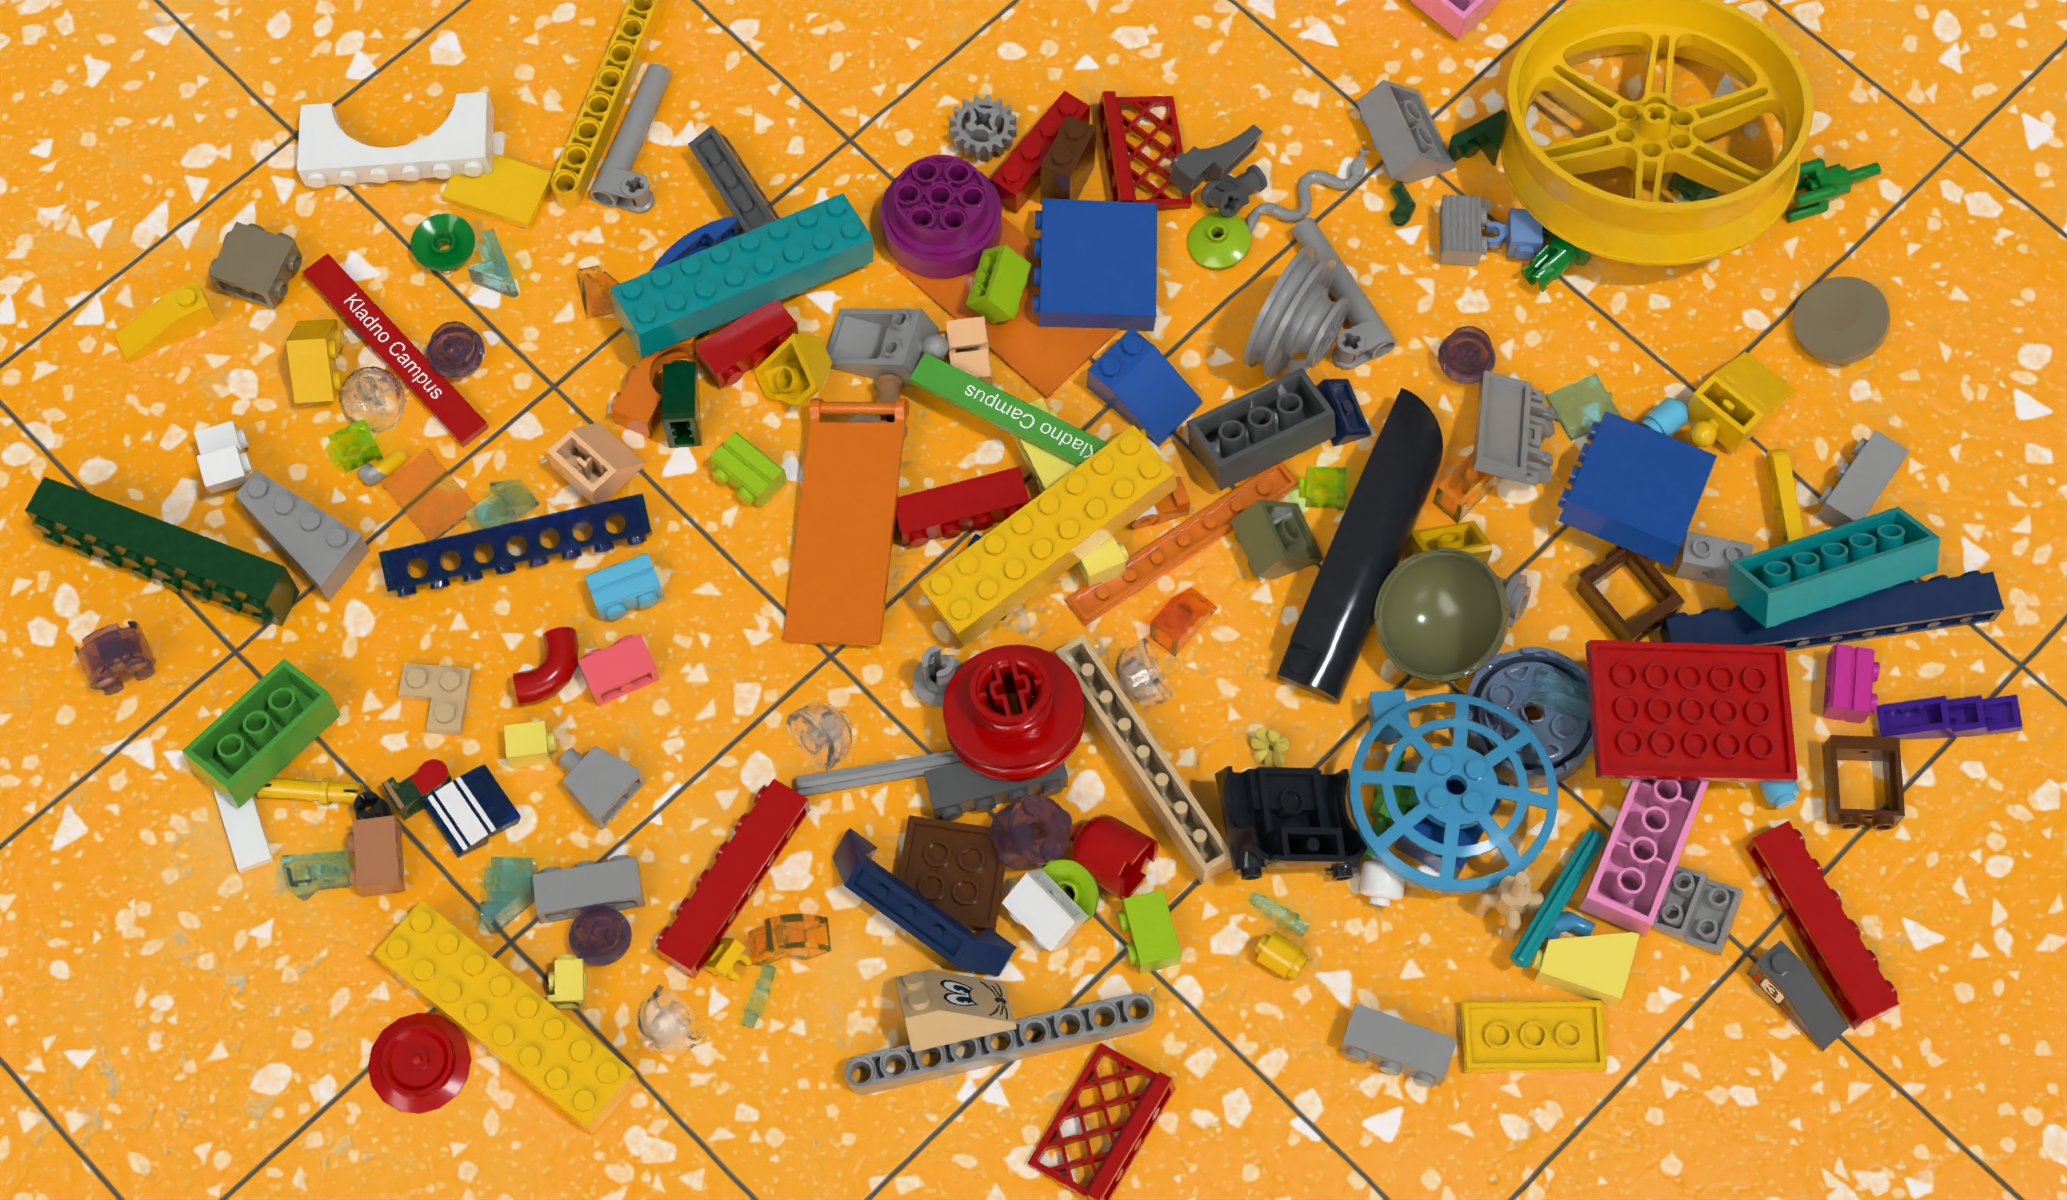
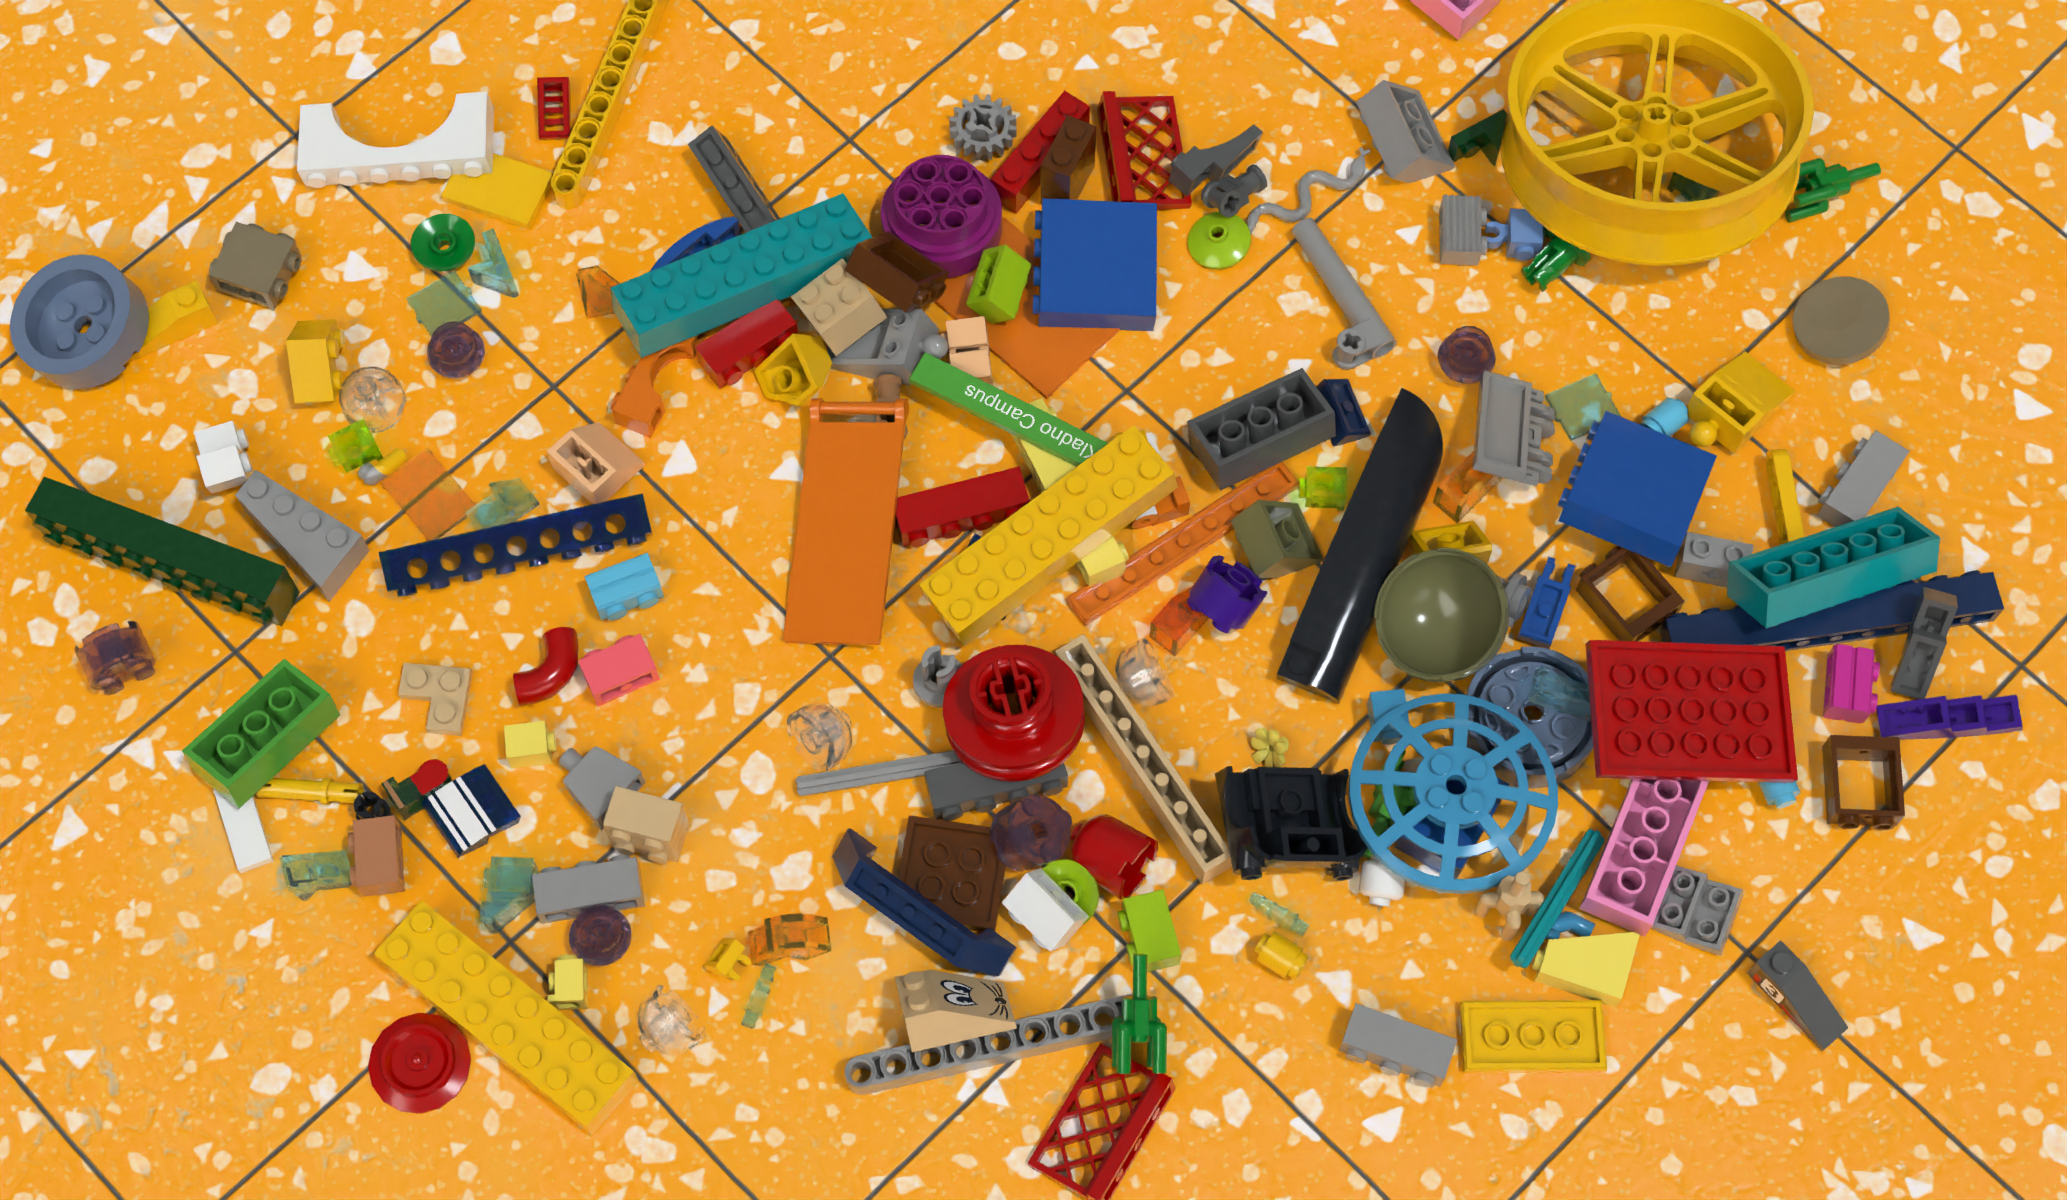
(57, 306): none -> sand blue brick
(395, 350): red tile -> none
(444, 302): none -> clear light blue piece
(554, 84): none -> red slope
(615, 182): light grey axle -> none
(646, 825): none -> tan brick
(681, 404): dark green slope -> none
(733, 878): red brick -> none
(747, 470): lime brick -> none
(839, 307): none -> tan brick
(897, 271): none -> reddish brown window
(1139, 1024): none -> green plant
(1143, 387): blue slope -> none
(1226, 594): none -> dark purple brick
(1297, 315): light grey wheel -> none
(1404, 205): clear green arm -> none
(1546, 606): none -> blue hinge
(1822, 925): red brick -> none
(1924, 643): none -> dark grey slope

